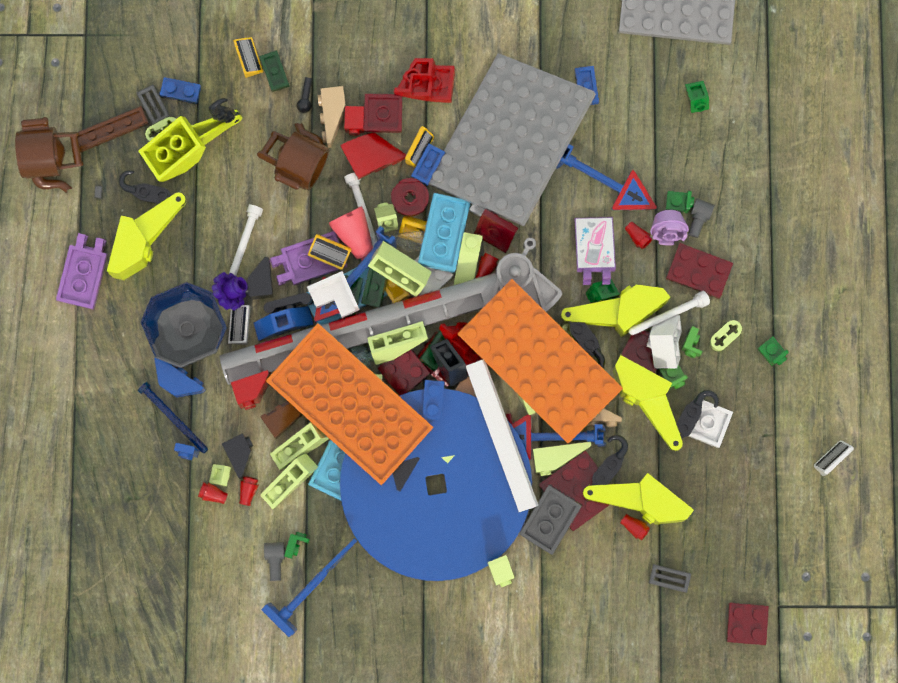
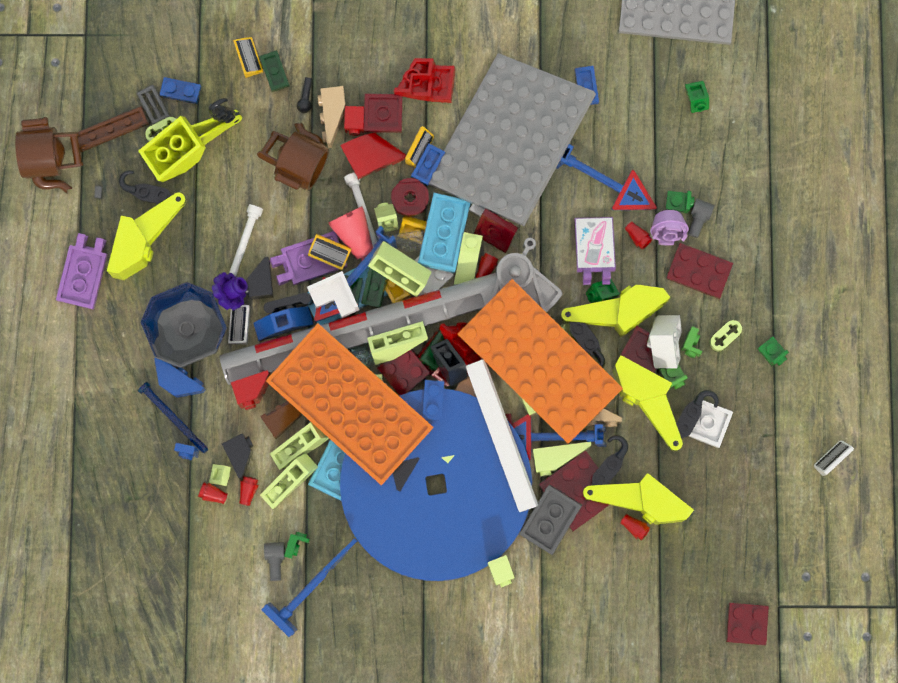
(653, 574): dark grey tile -> none
(700, 300): white piece -> none

